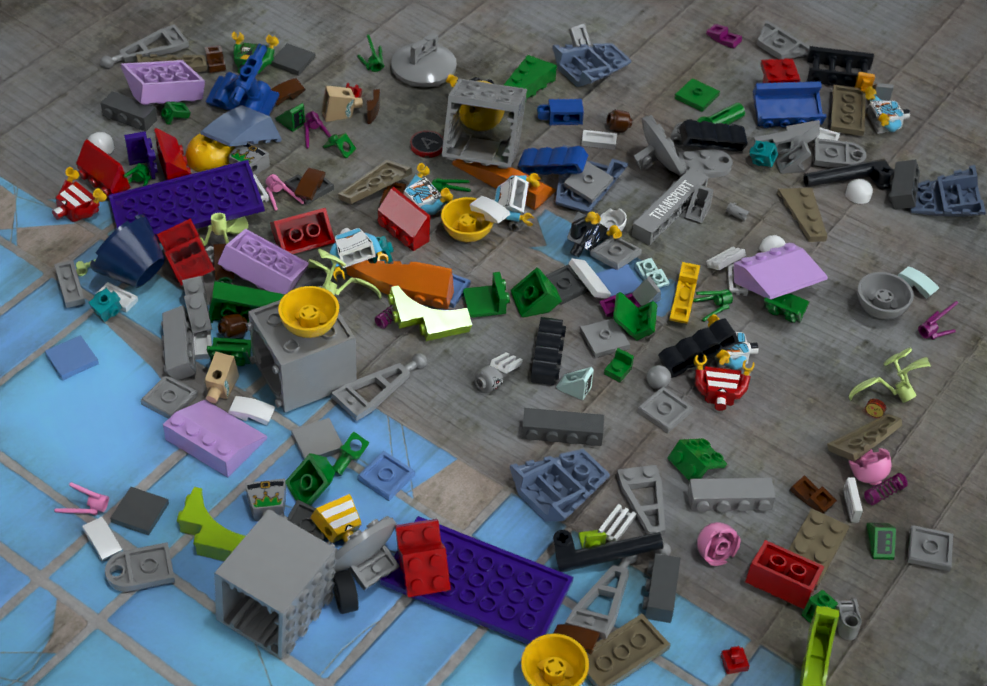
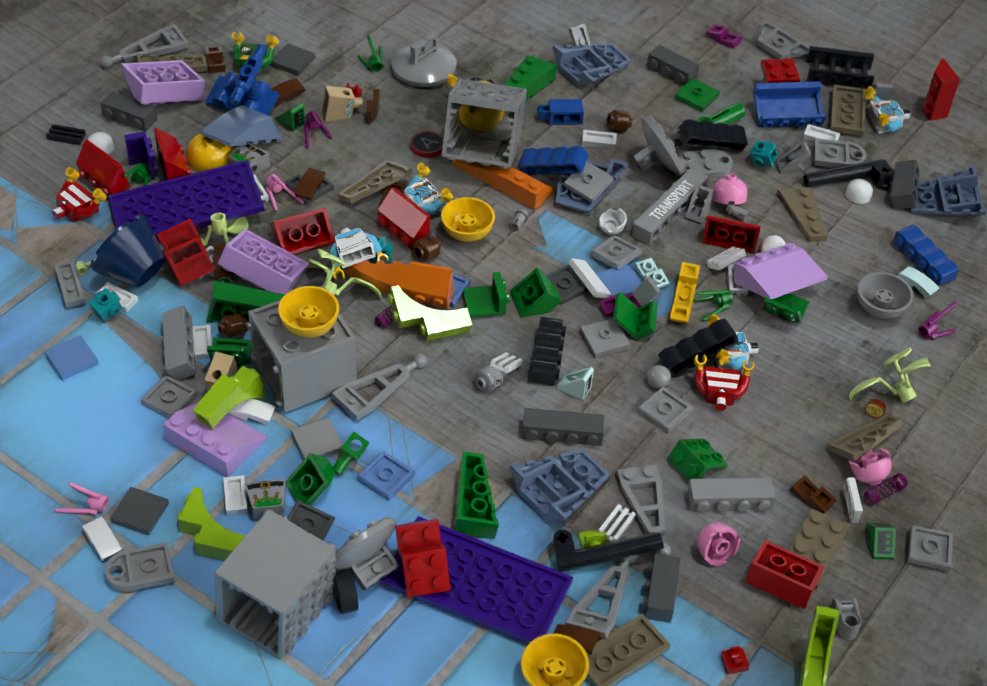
(66, 134): none -> black tile
(176, 110): green bracket -> none
(197, 304): light grey arch -> none
(227, 394): none -> lime arch
(235, 495): none -> white tile
(337, 519): yellow torso -> none
(338, 140): green bracket -> none
(427, 248): none -> reddish brown head
(440, 184): green plant -> none
(474, 502): none -> green wedge
(491, 209): white slope -> none
(513, 196): white torso -> none
(588, 232): black torso -> none
(619, 366): green bracket -> none
(672, 65): none -> dark grey brick
(730, 189): none -> bright pink cylinder
(730, 233): none -> red slope
(792, 136): light grey slope -> none
(820, 599): green bracket -> none
(864, 80): light orange tile -> none
(926, 255): none -> blue brick
(941, 92): none -> red slope

